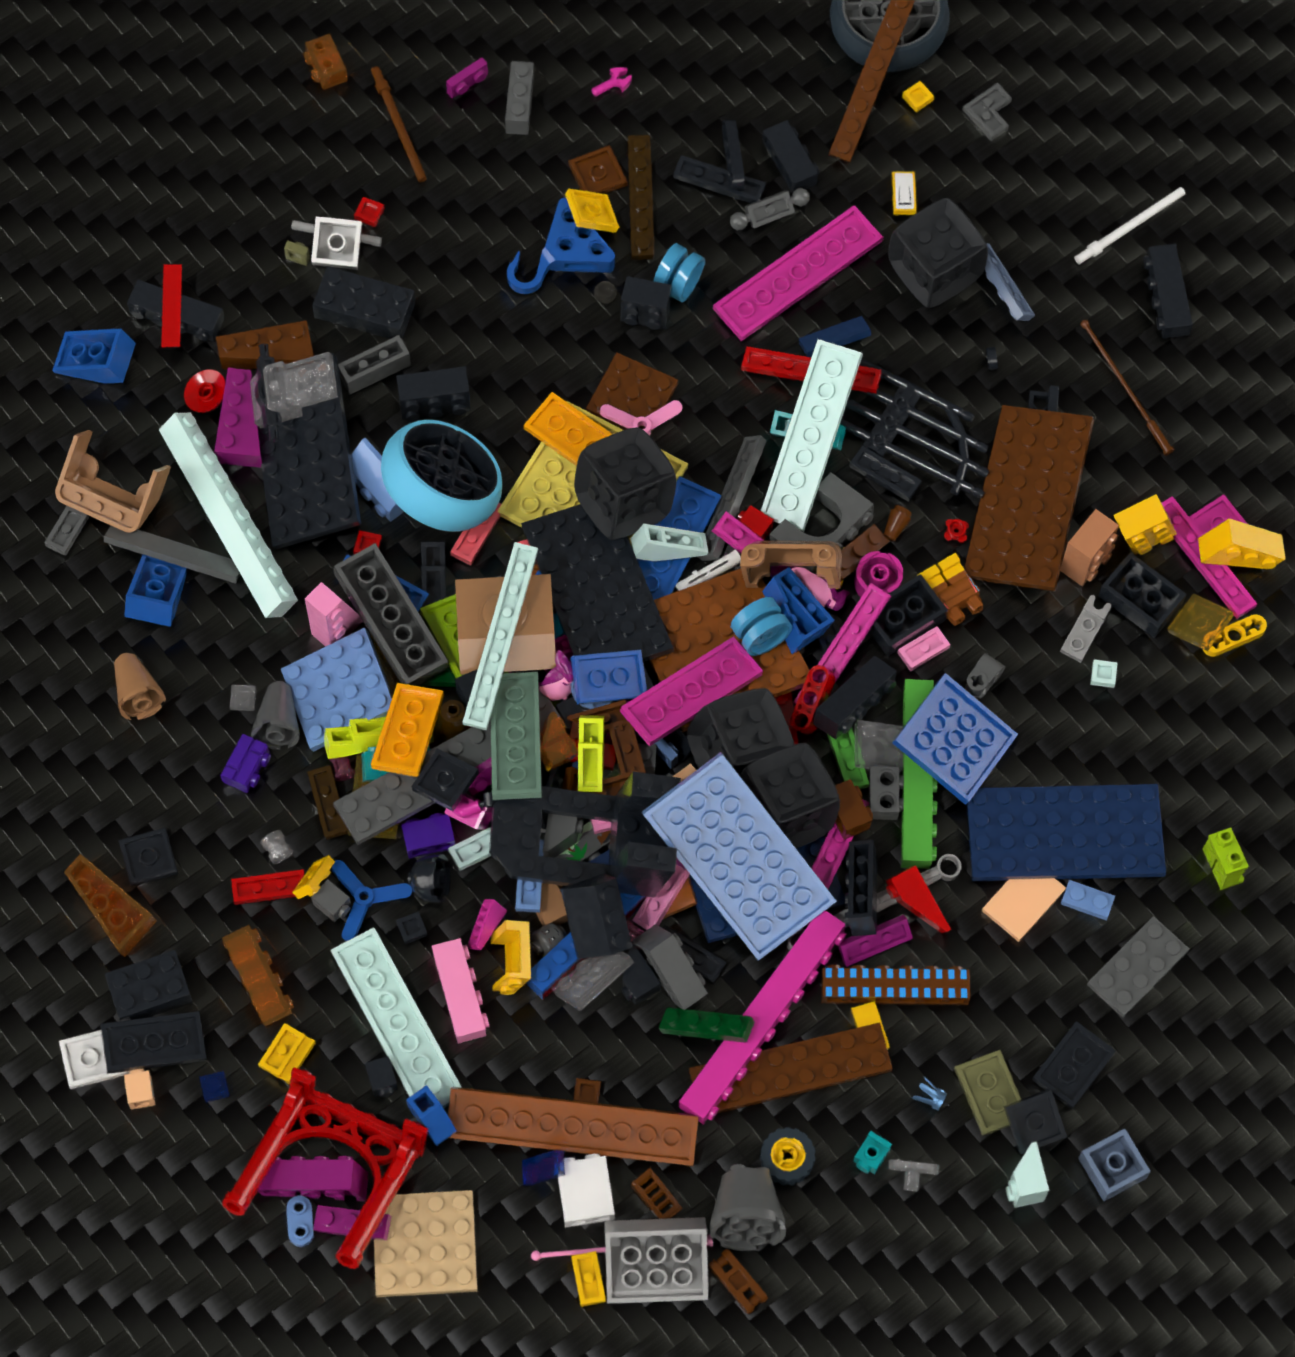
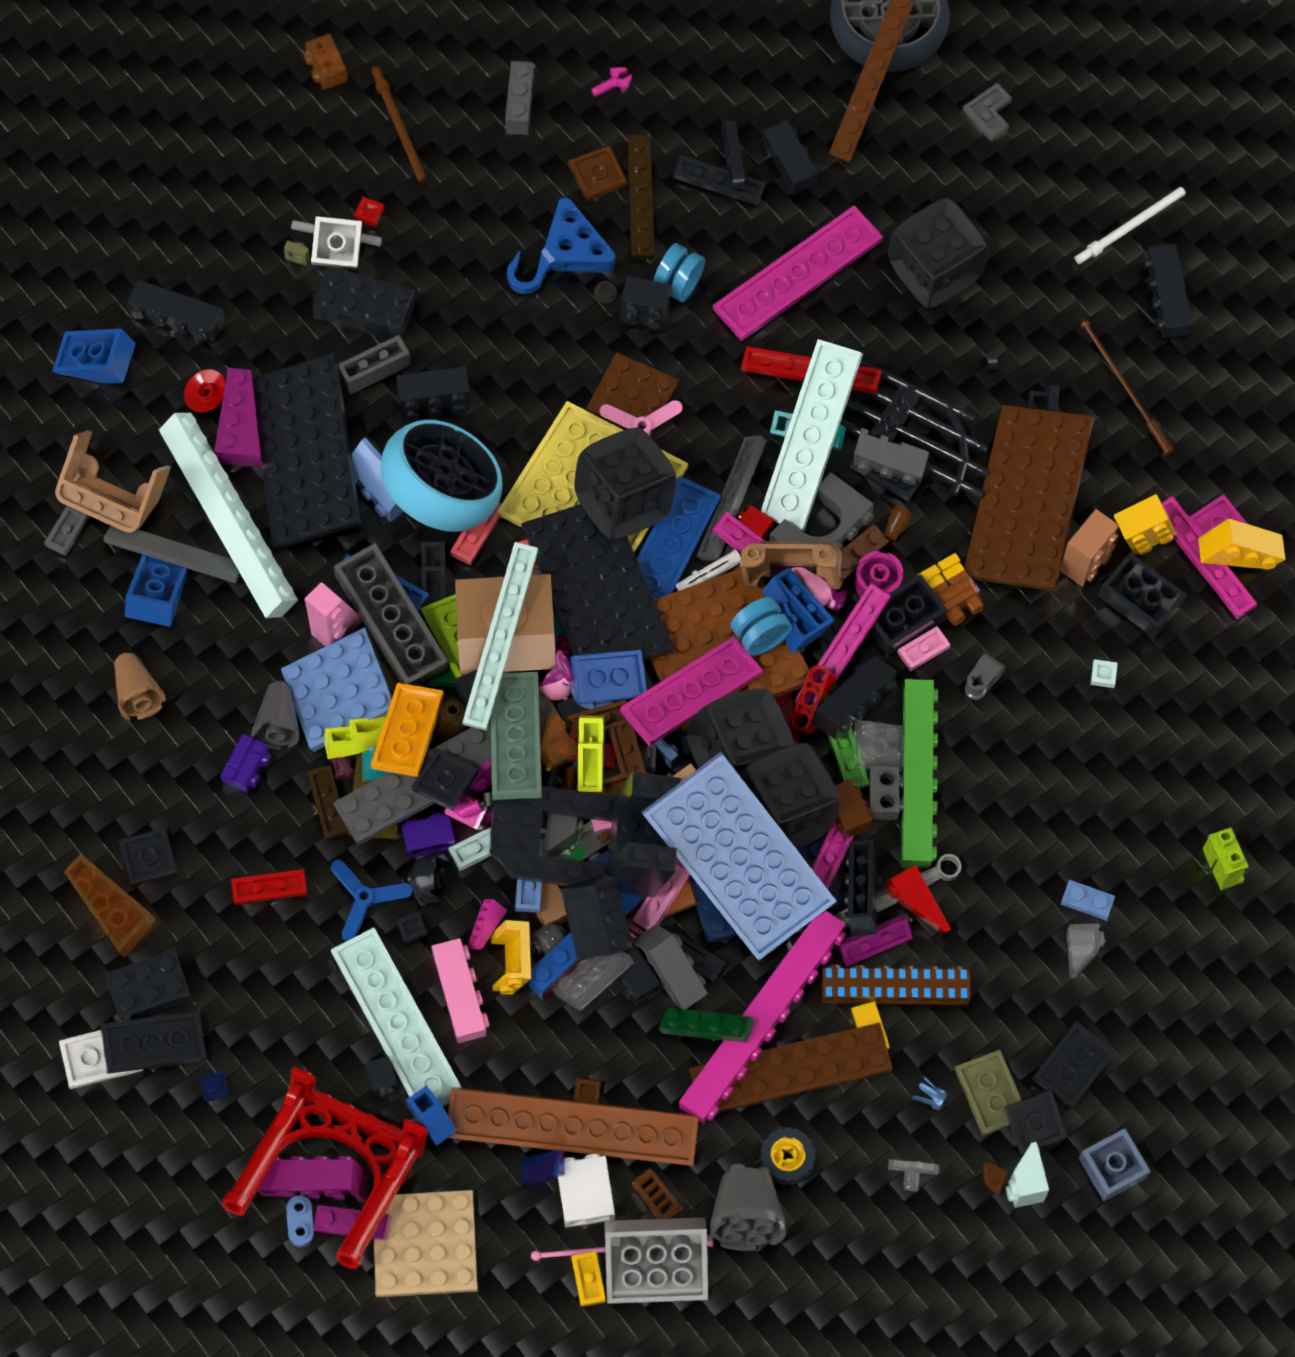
(139, 1089): light nougat brick -> none
(171, 305): red sticker -> none
(243, 697): clear tile -> none
(257, 975): clear orange wedge -> none
(276, 847): clear wheel -> none
(284, 389): clear piece -> none
(285, 1052): yellow plate -> none
(286, 344): reddish brown wedge -> none
(317, 872): yellow plate -> none
(331, 901): dark grey brick -> none
(365, 540): red plate -> none
(467, 77): magenta plate -> none
(564, 428): light orange plate -> none
(592, 210): yellow tile -> none
(667, 543): light aqua slope -> none
(737, 1281): reddish brown plate -> none
(769, 209): dark grey plate -> none
(839, 335): dark blue tile -> none
(877, 1144): teal brick -> none
(890, 458): none -> dark grey wedge
(904, 193): white slope -> none
(918, 96): yellow plate -> none
(955, 738): plate -> none
(957, 524): red plate -> none
(994, 1177): none -> reddish brown tile
(1007, 288): sand blue plate -> none
(1022, 904): light nougat tile -> none
(1066, 832): dark blue plate -> none
(1083, 945): none -> clear slope
(1085, 630): light grey plate -> none
(1138, 966): dark grey plate -> none
(1200, 622): clear yellow tile -> none
(1252, 634): yellow beam -> none

